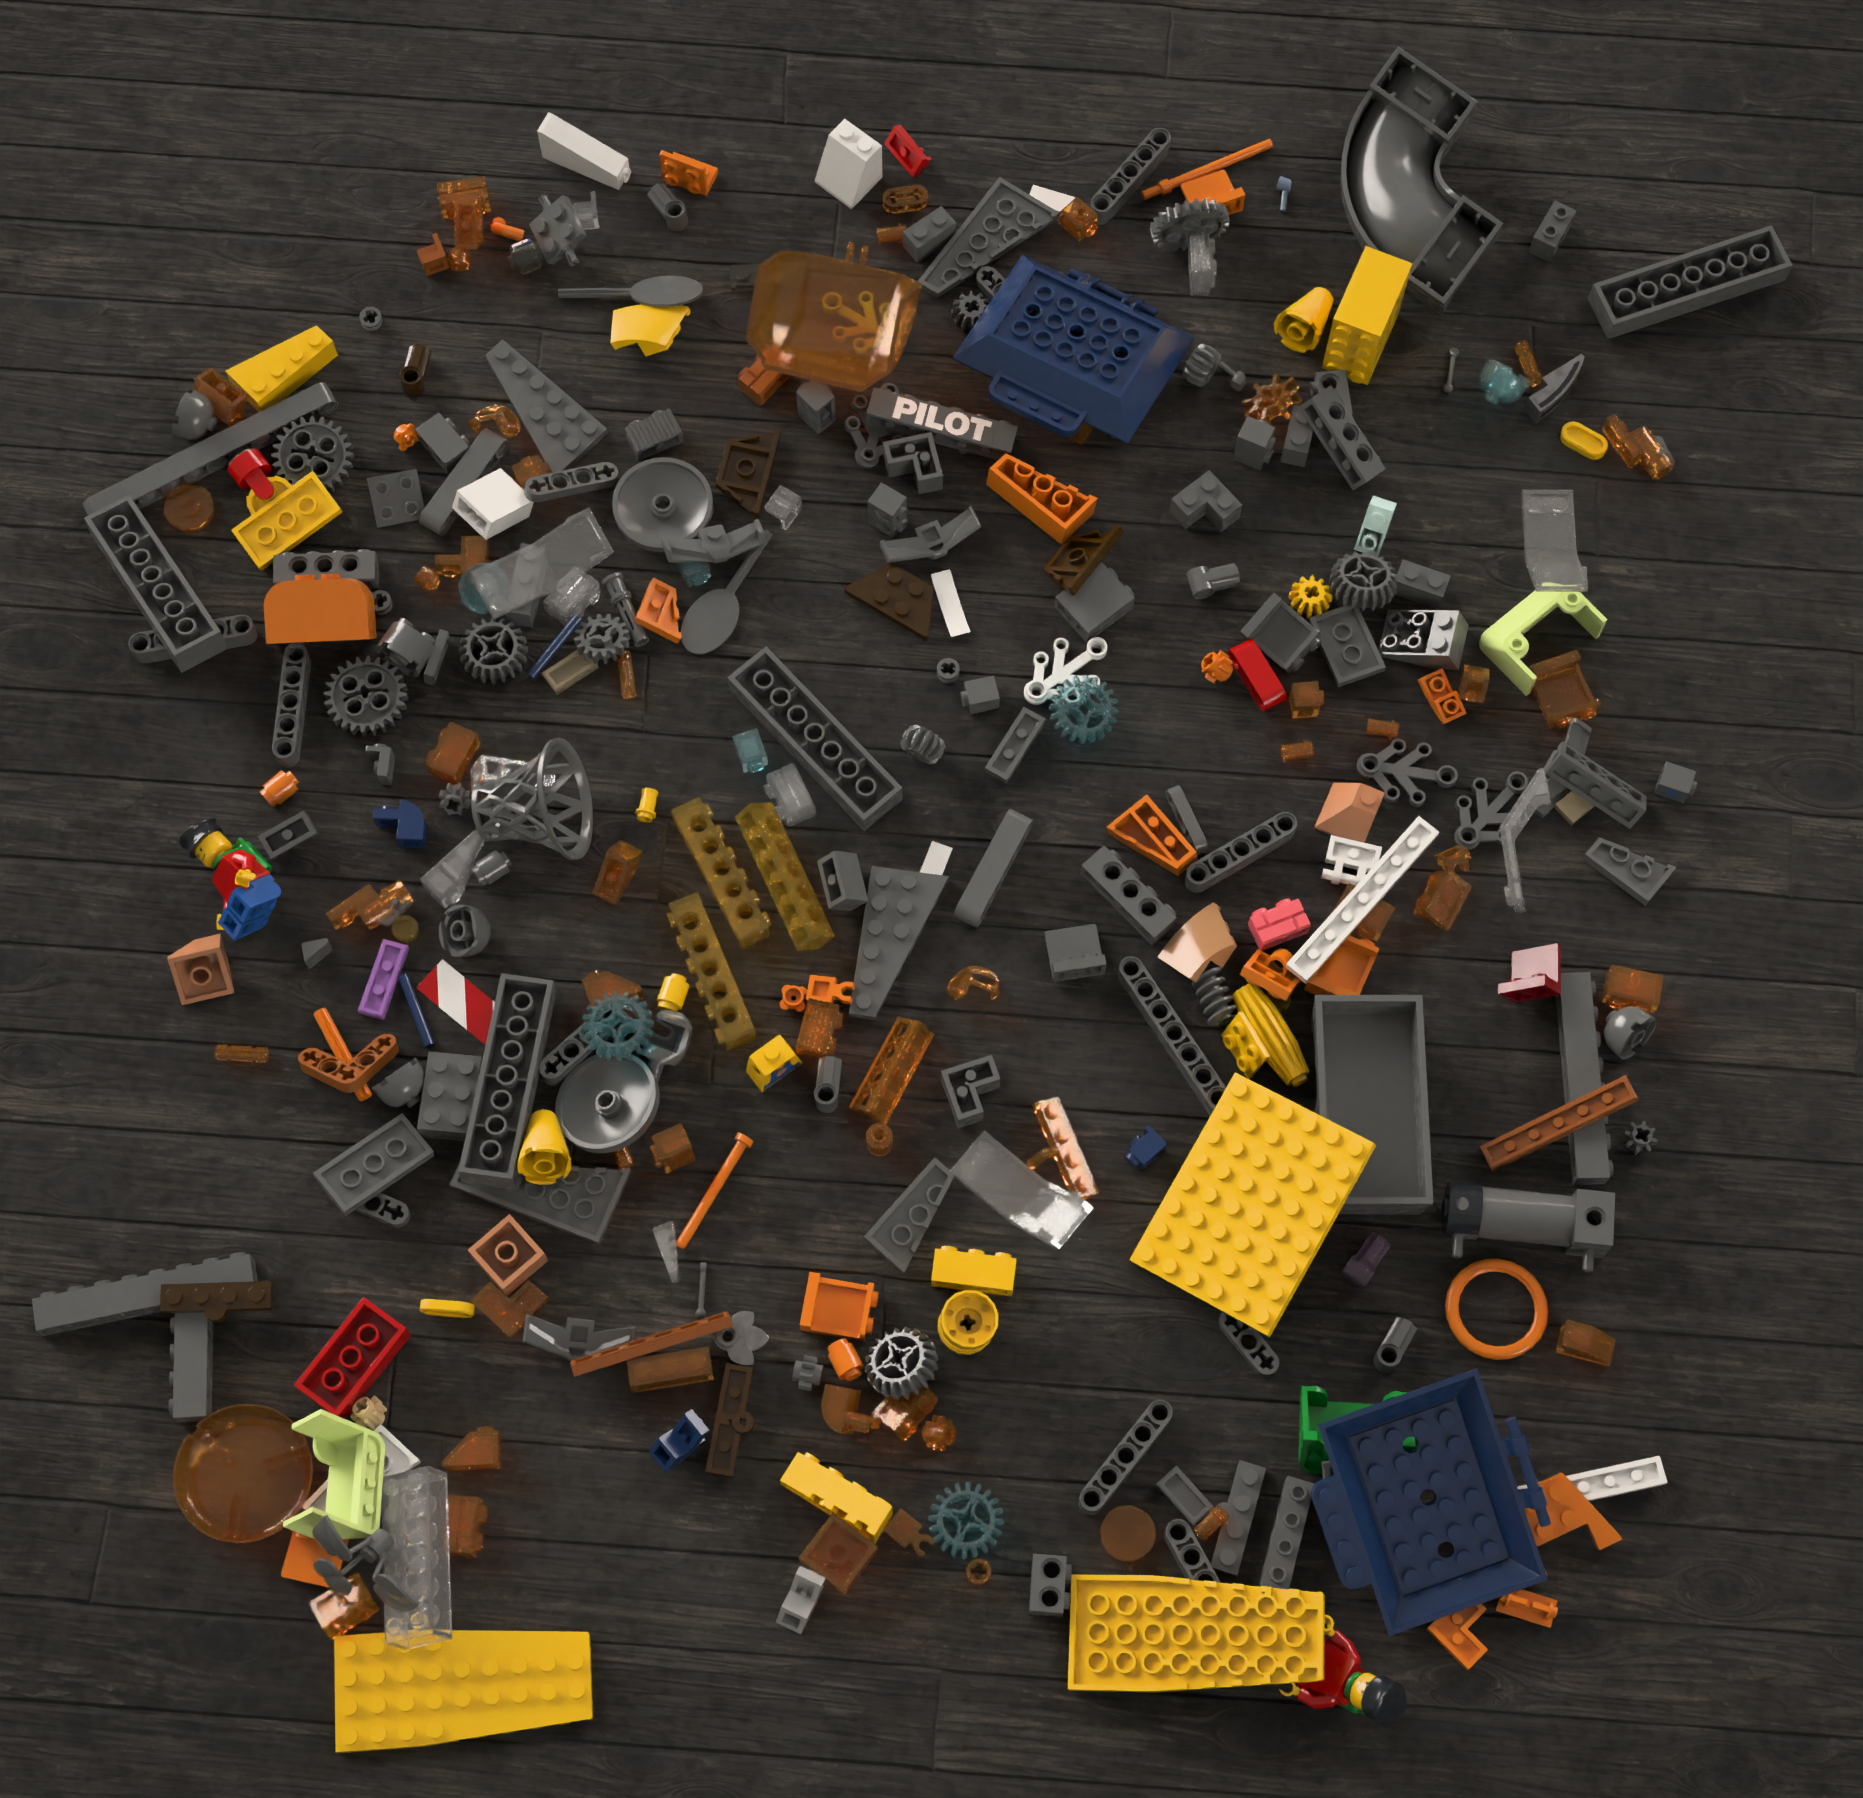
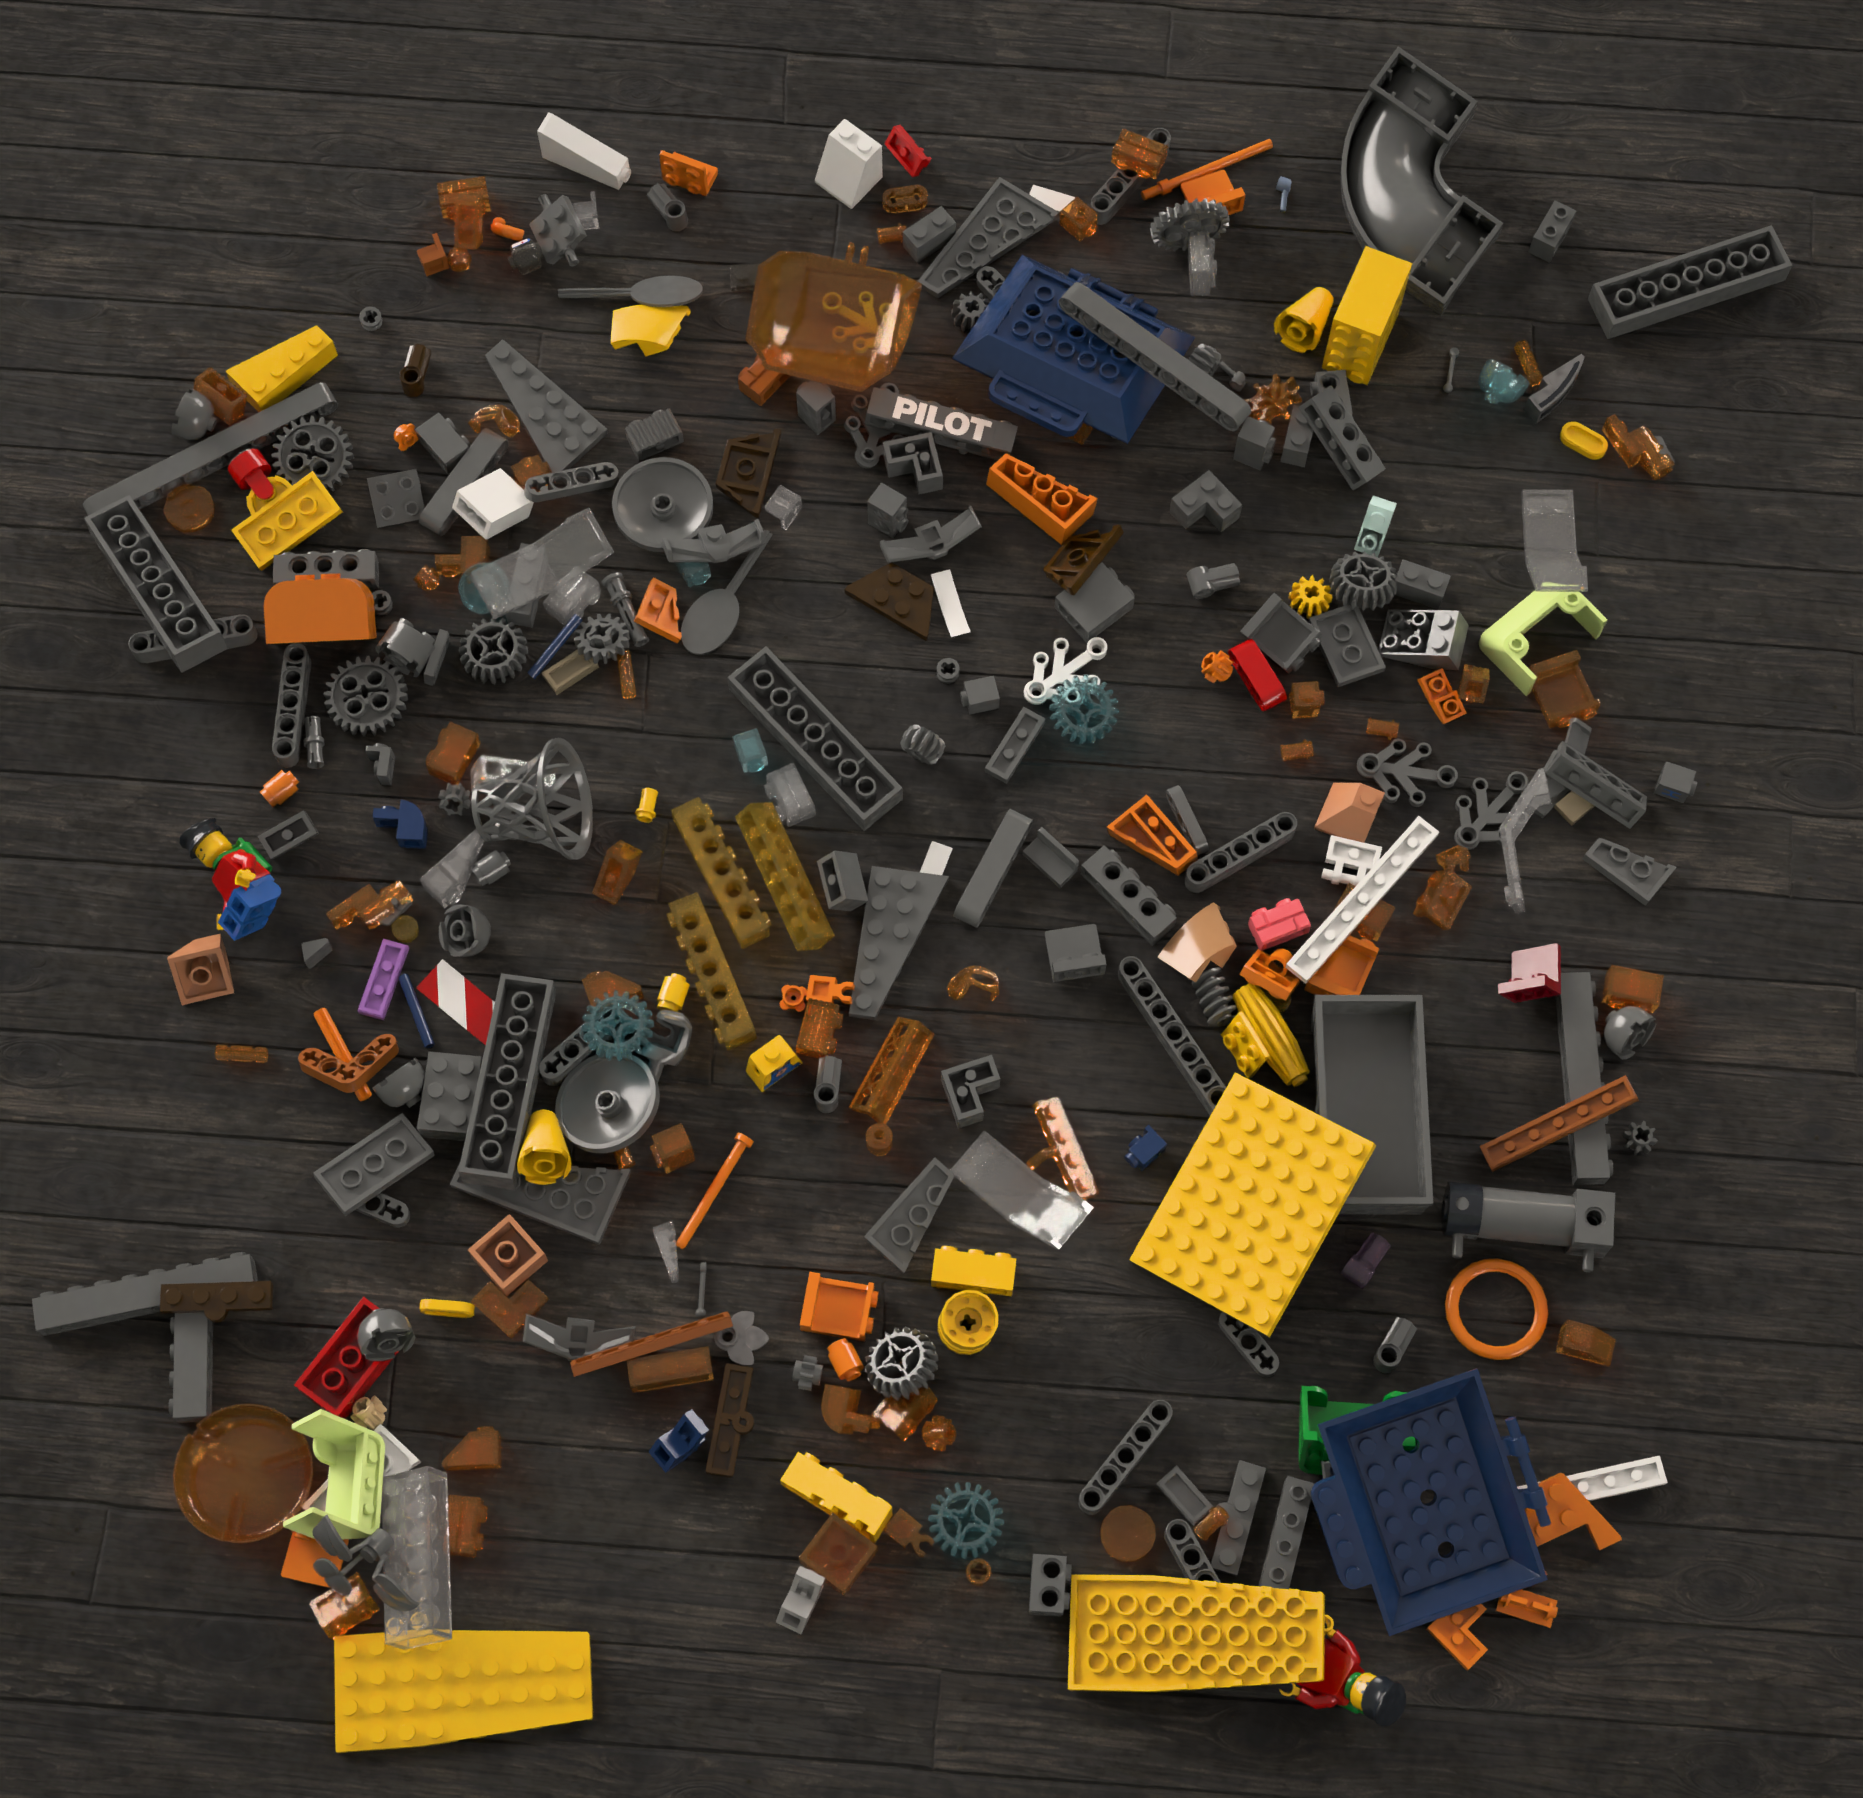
(314, 742): none -> dark grey pin
(384, 1334): none -> dark grey cylinder
(1051, 858): none -> dark grey panel
(1139, 154): none -> clear orange brick
(1155, 356): none -> dark grey beam

